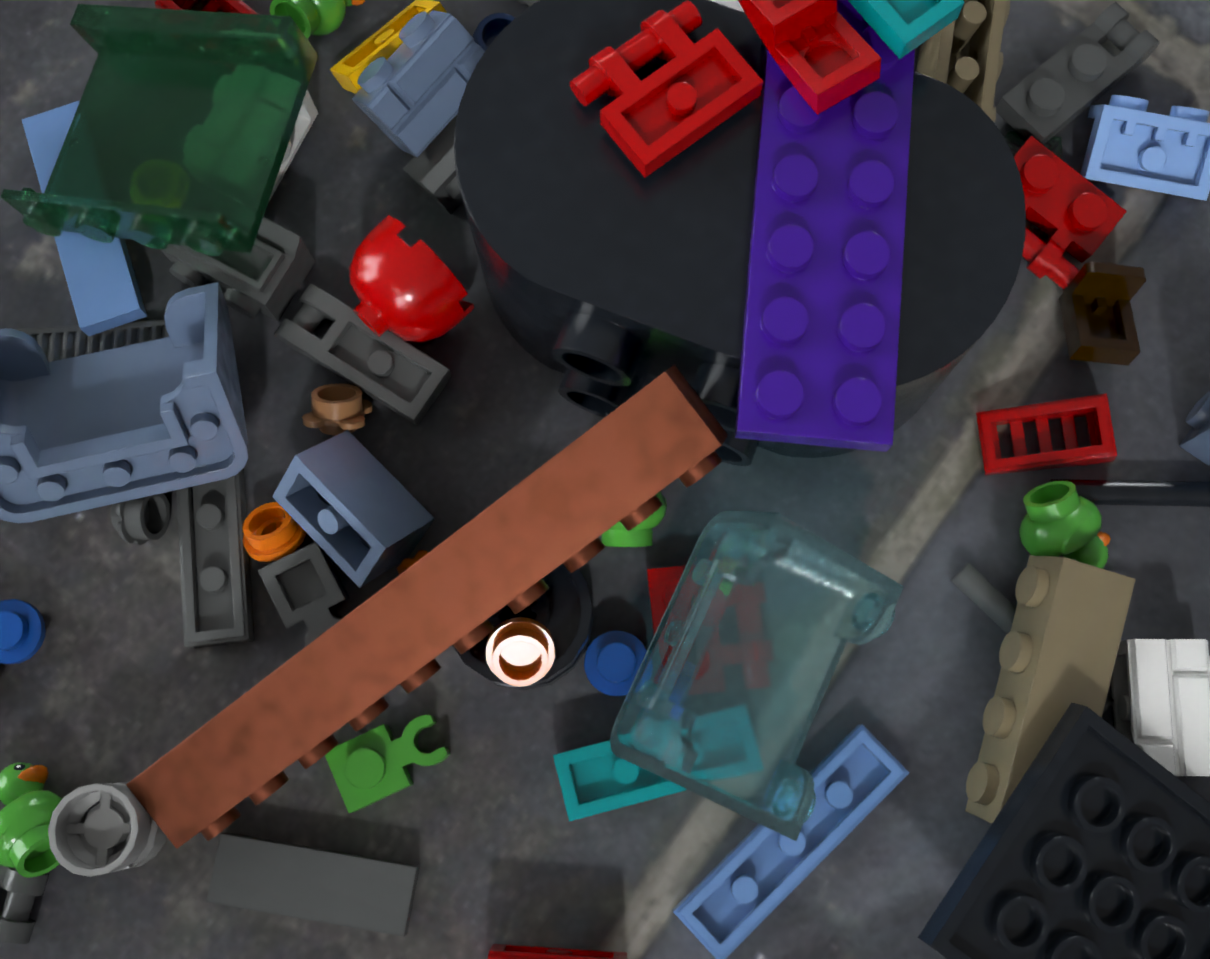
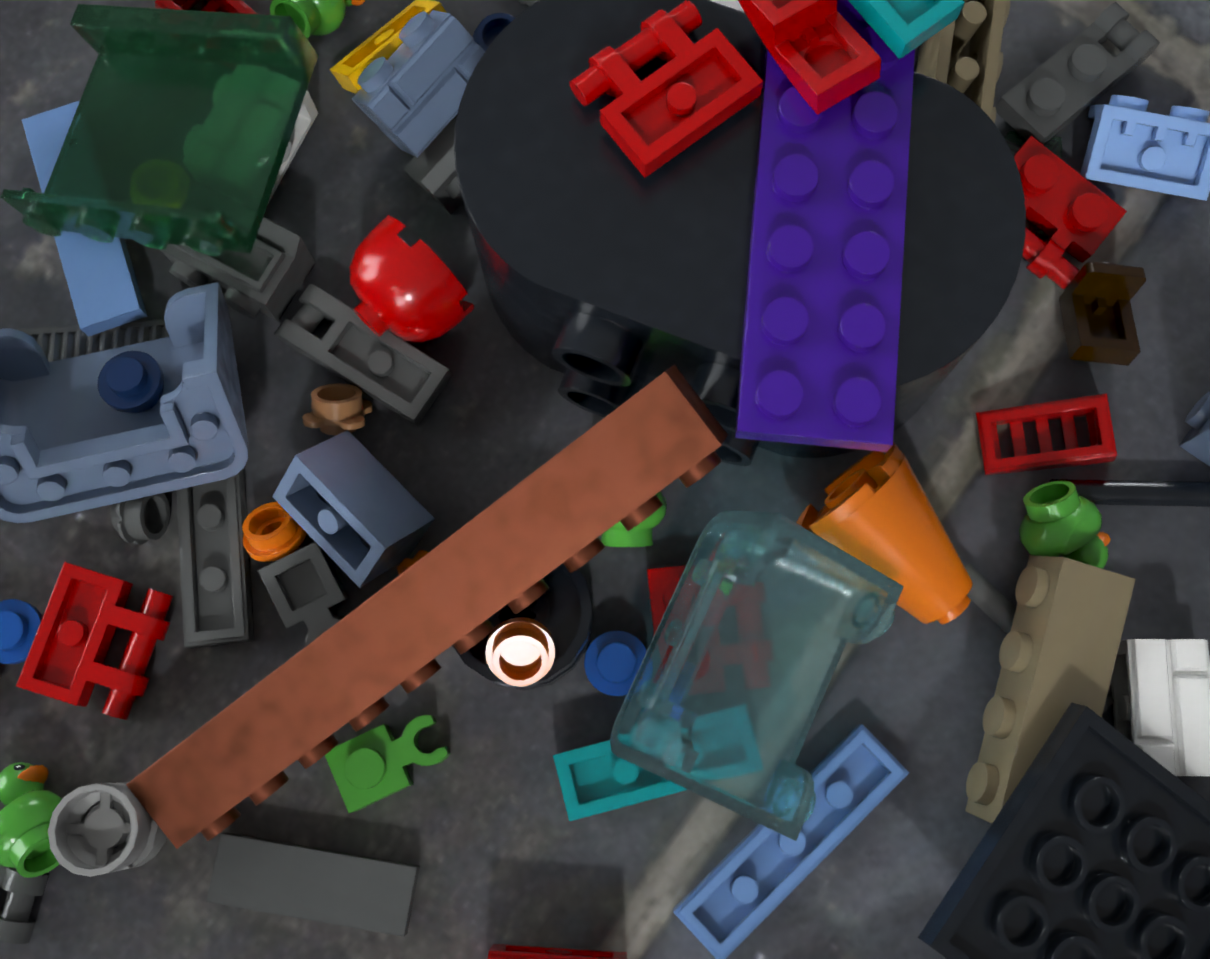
(78, 632): none -> red plate
(131, 382): none -> dark blue plate
(889, 524): none -> orange cone

